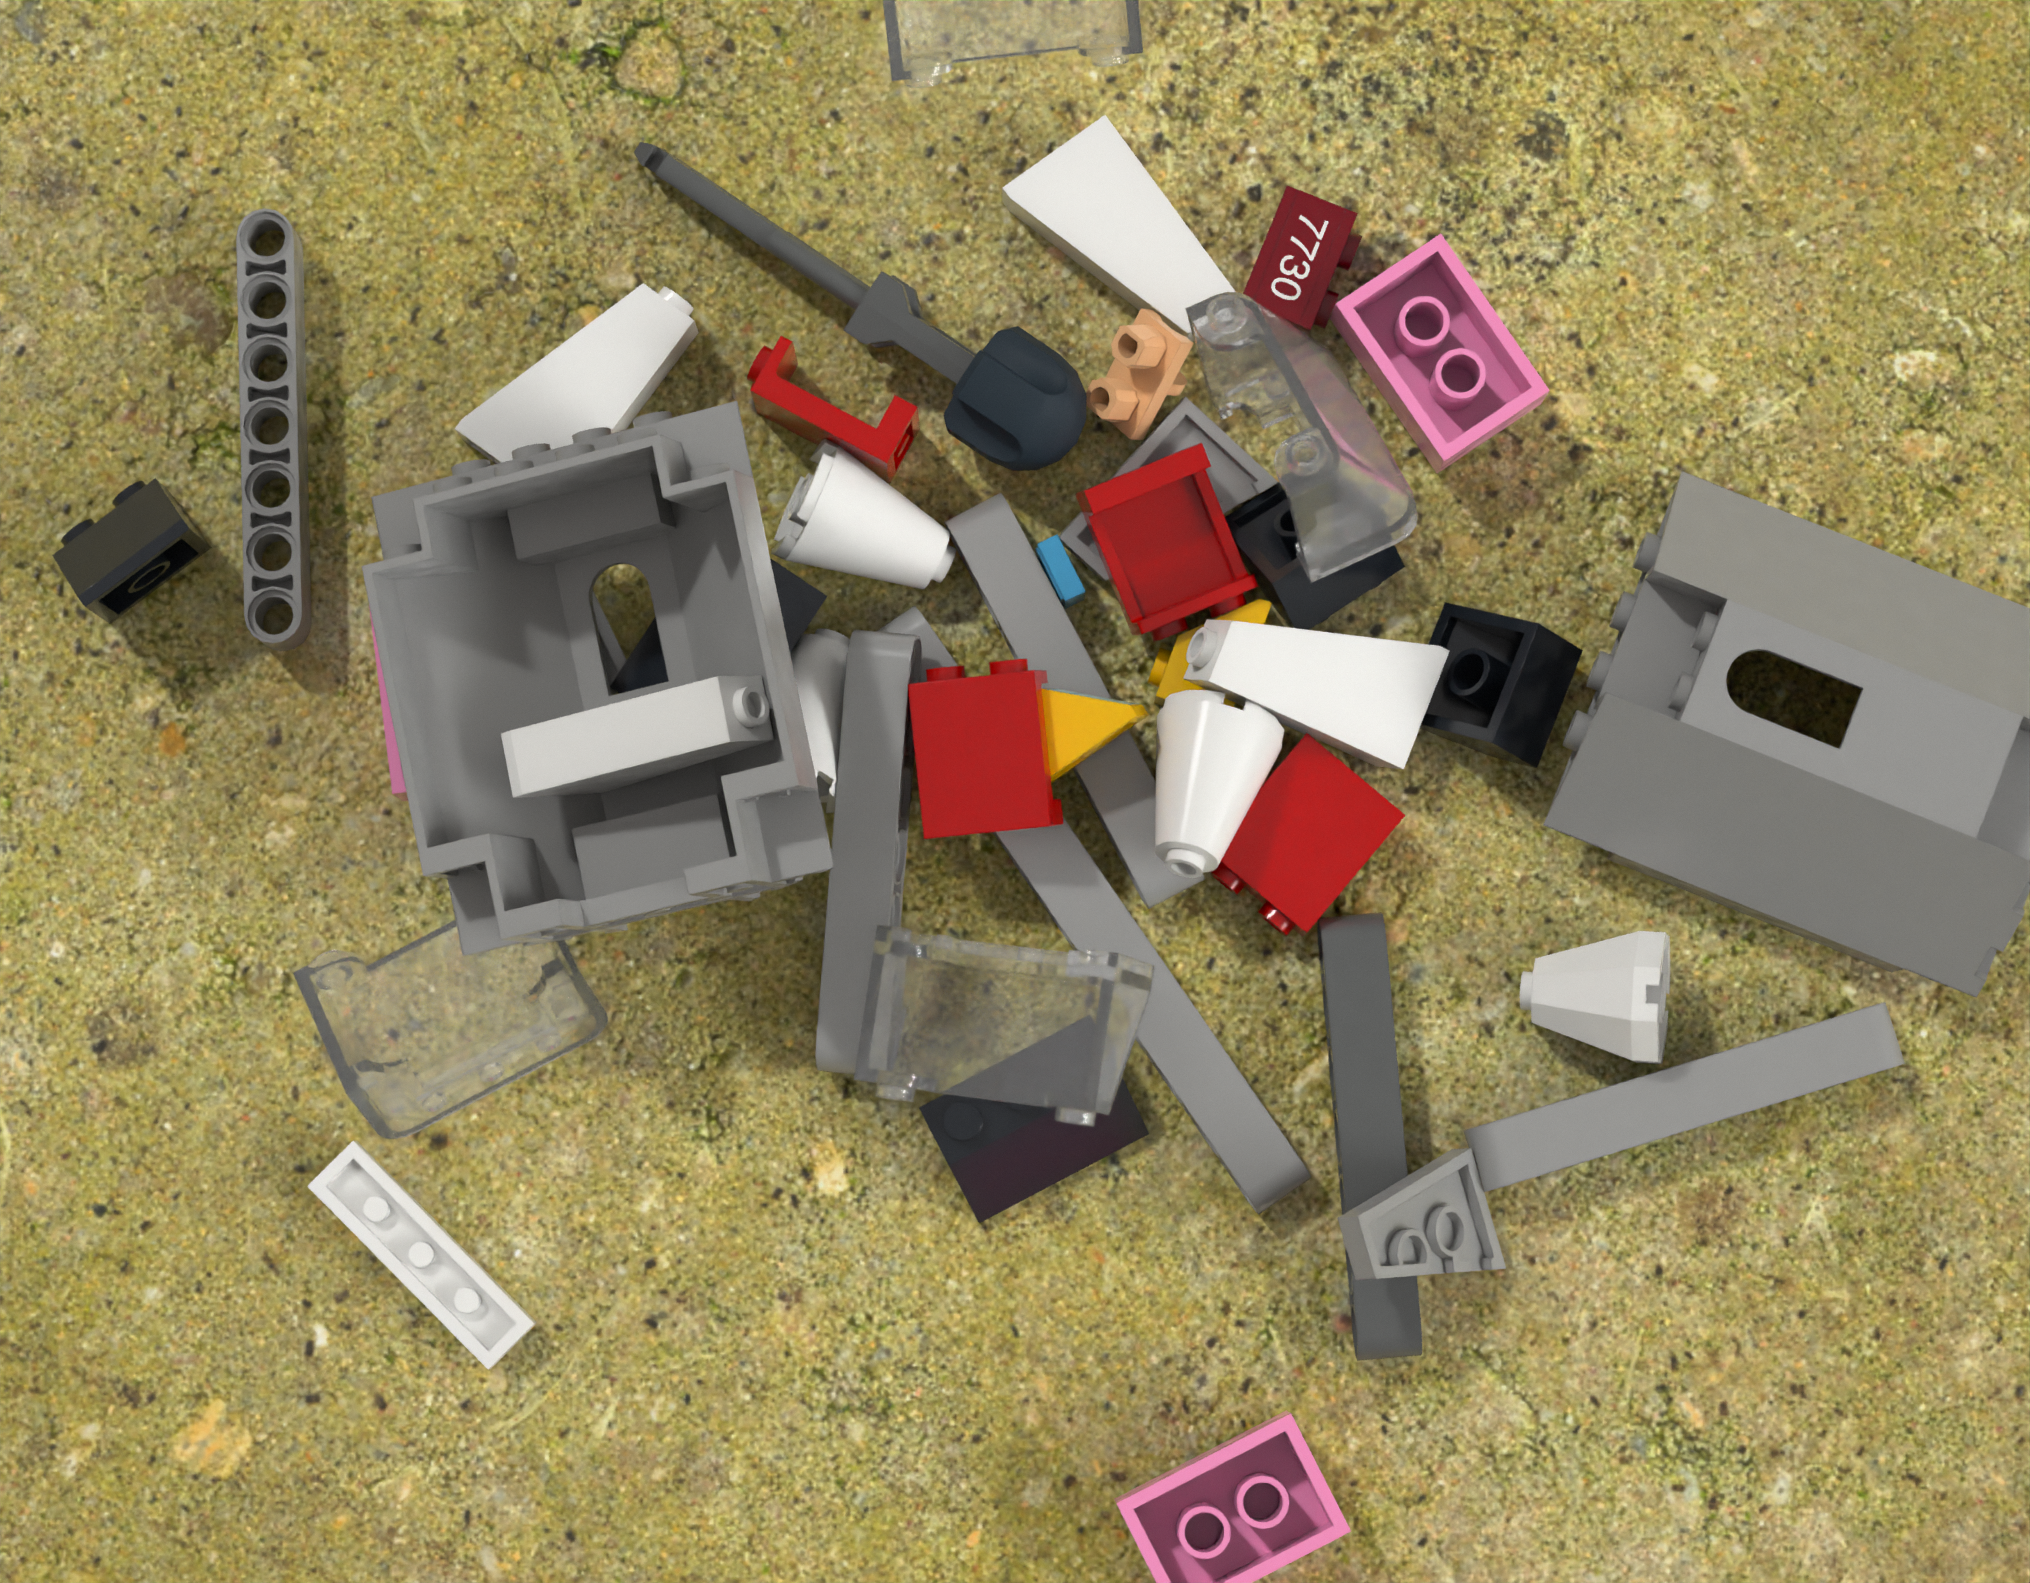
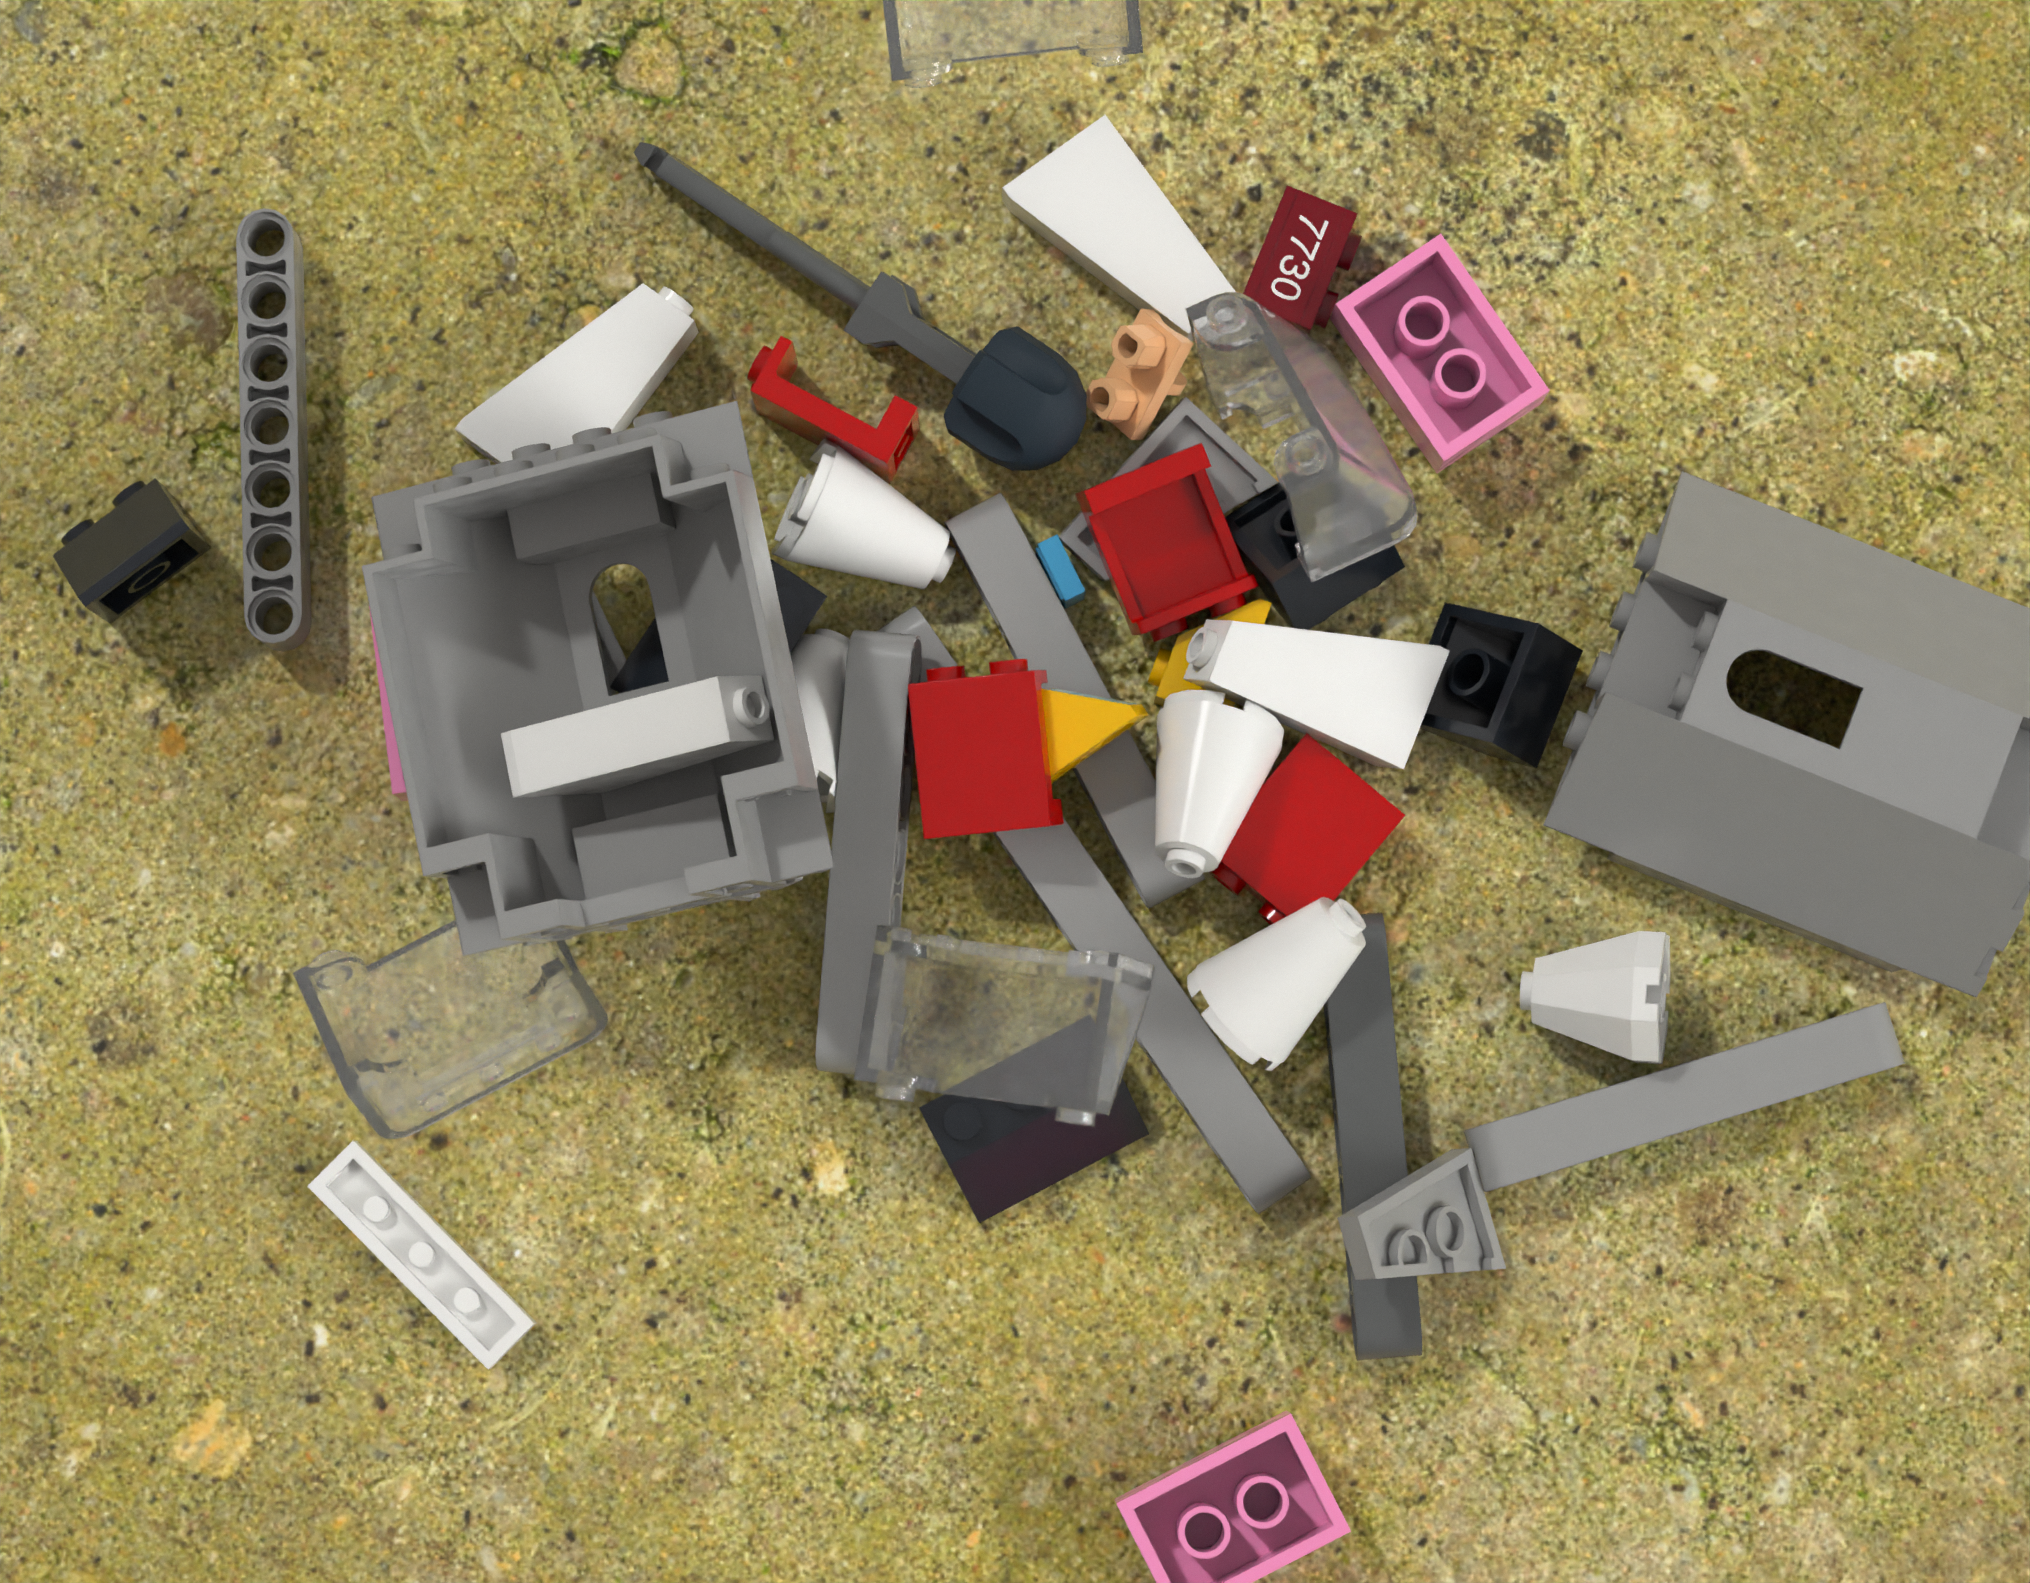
(1278, 979): none -> white cone

